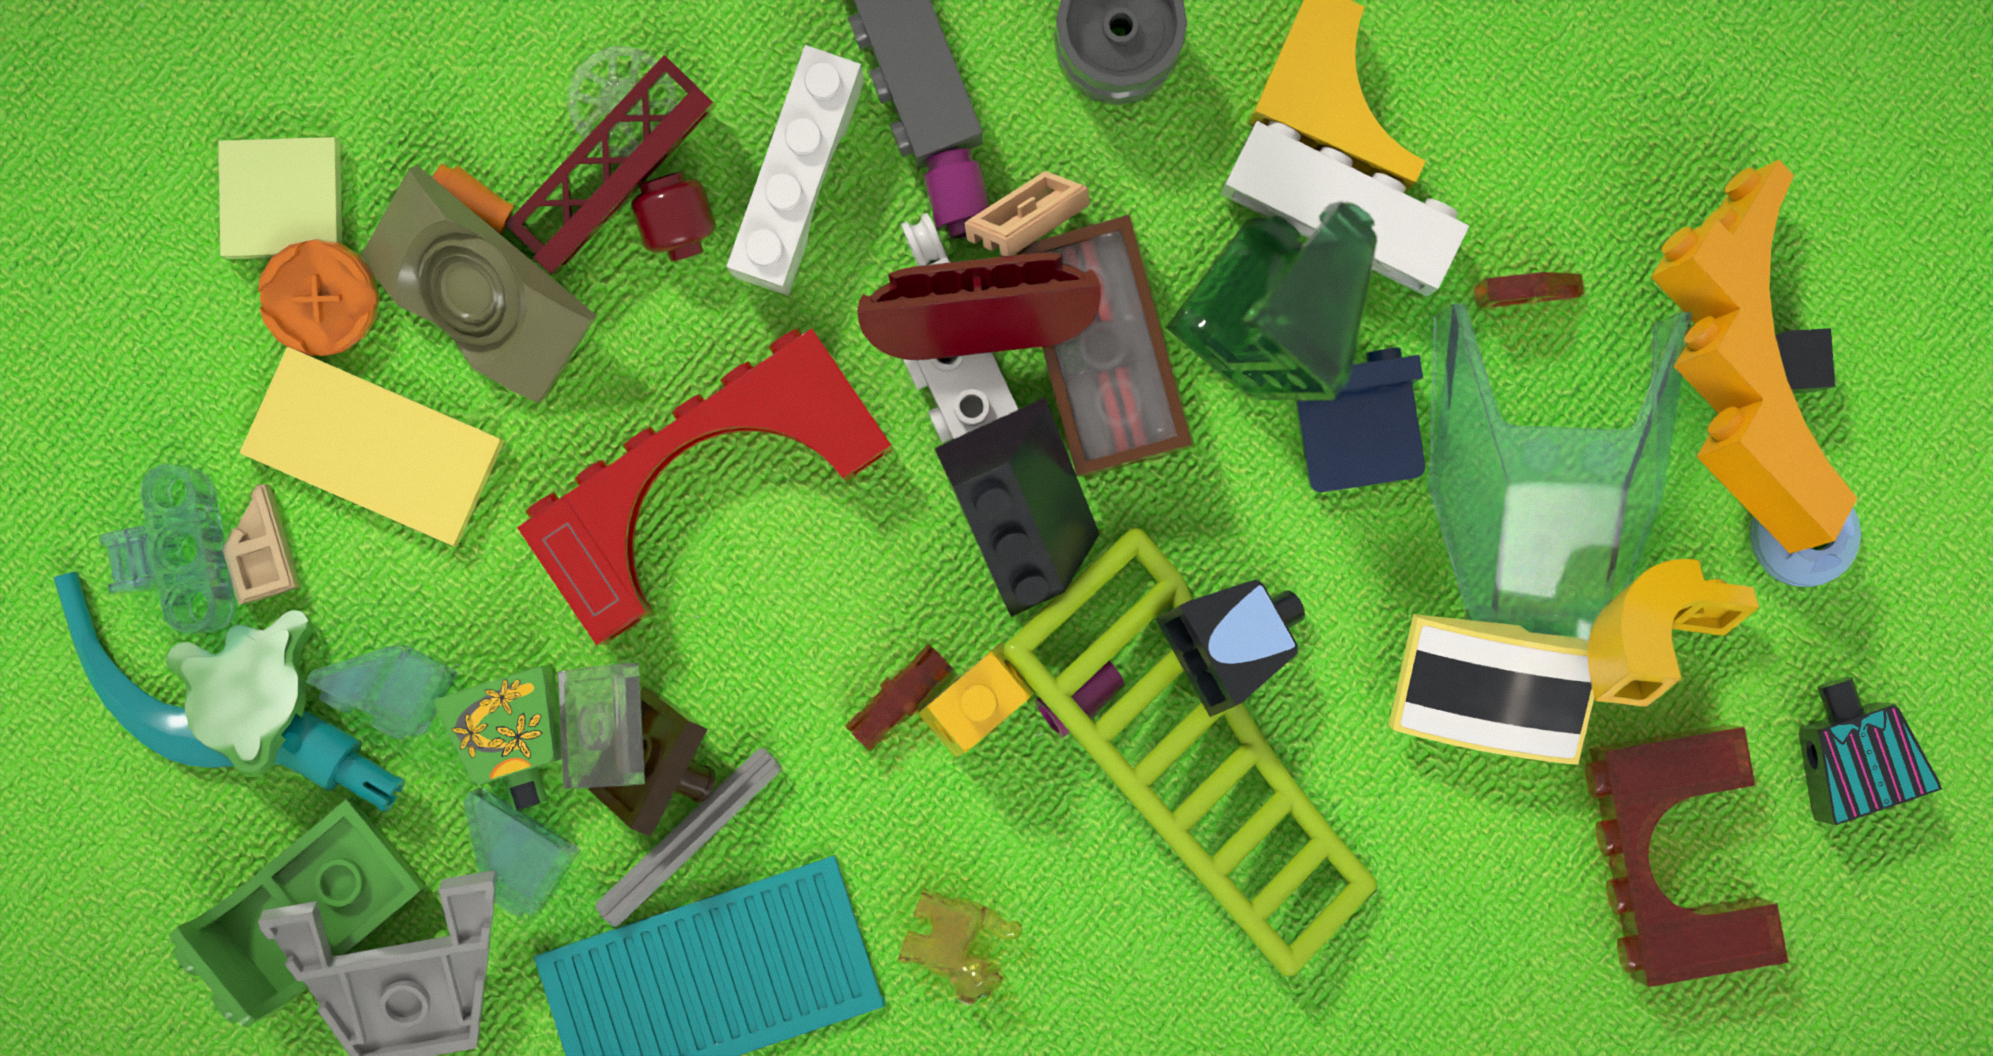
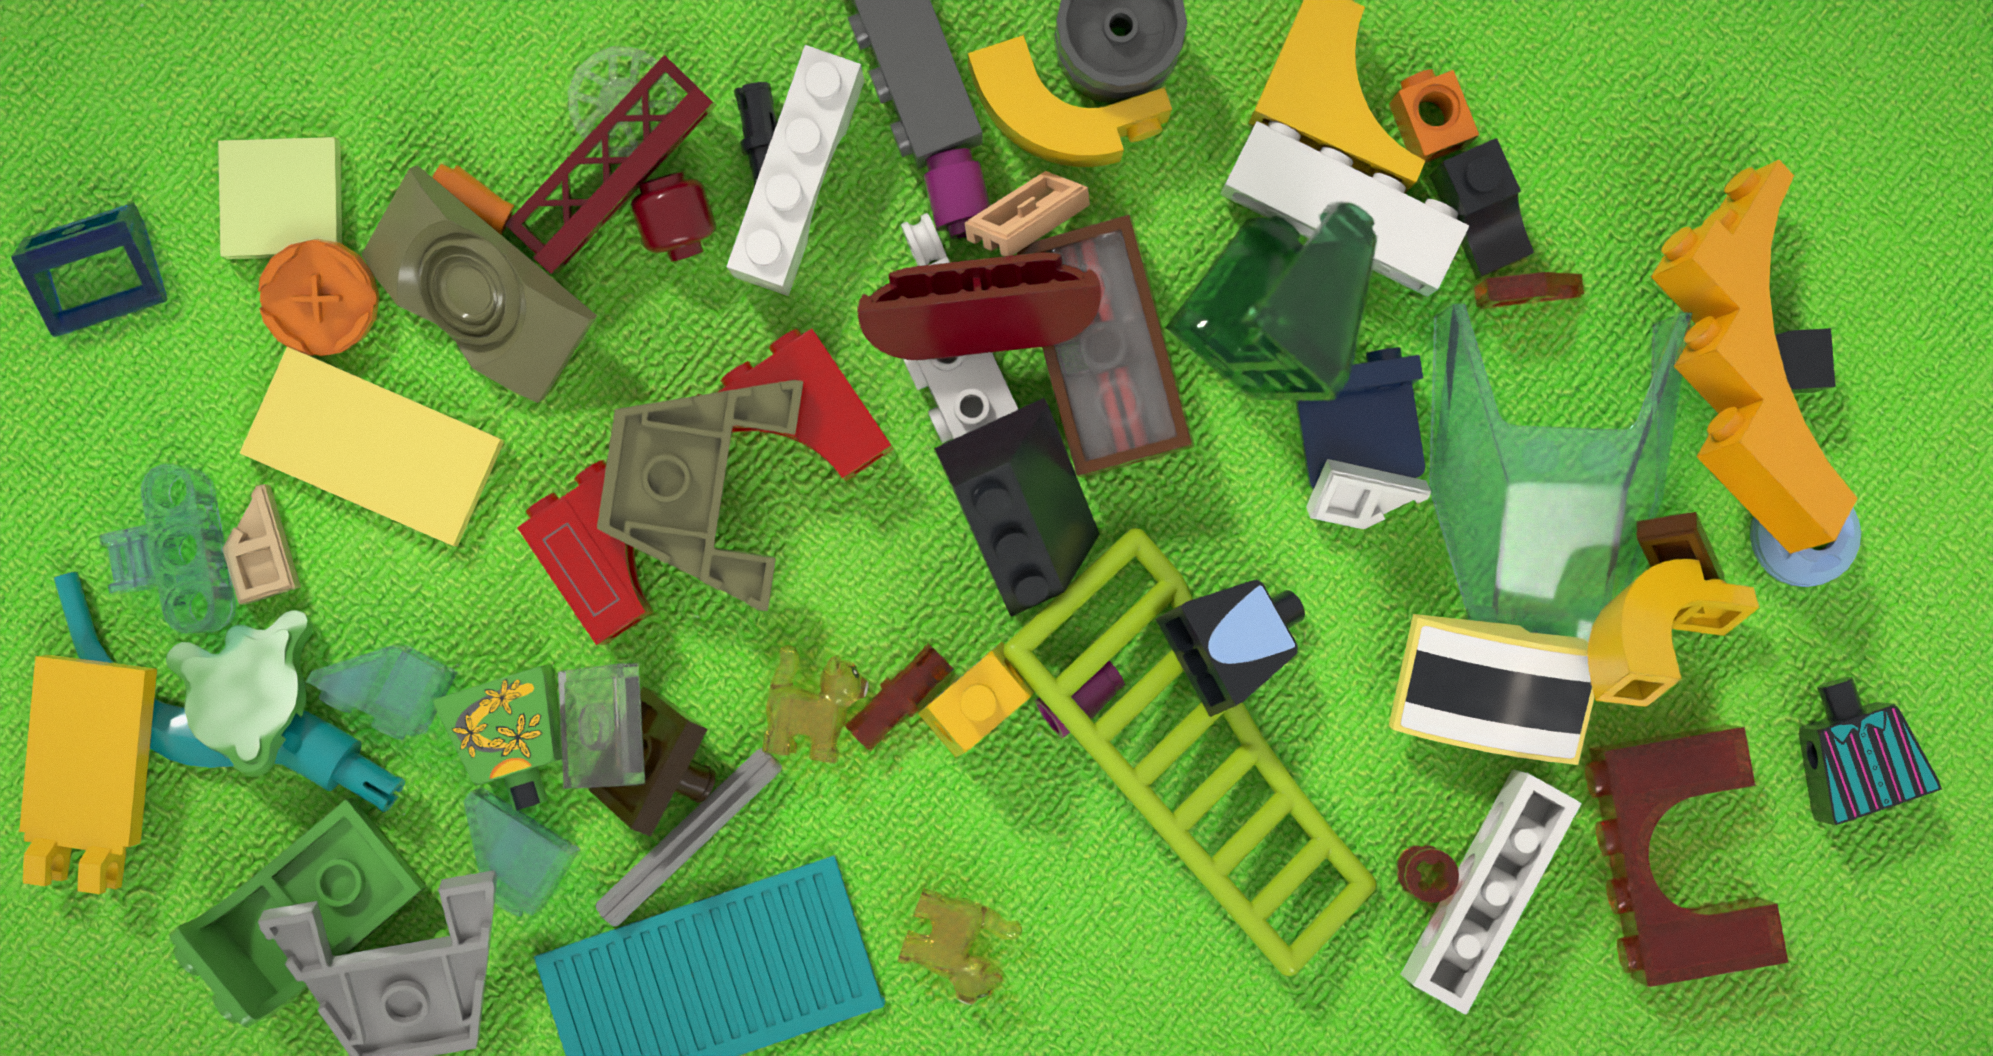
(80, 240): none -> tile
(85, 769): none -> yellow tile
(670, 477): none -> olive wing
(758, 122): none -> black pin
(817, 715): none -> clear yellow animal
(1047, 125): none -> yellow arch
(1360, 494): none -> white tile
(1427, 140): none -> orange brick
(1443, 868): none -> clear red bush
(1486, 198): none -> black arch
(1491, 890): none -> white brick
(1678, 538): none -> reddish brown tile

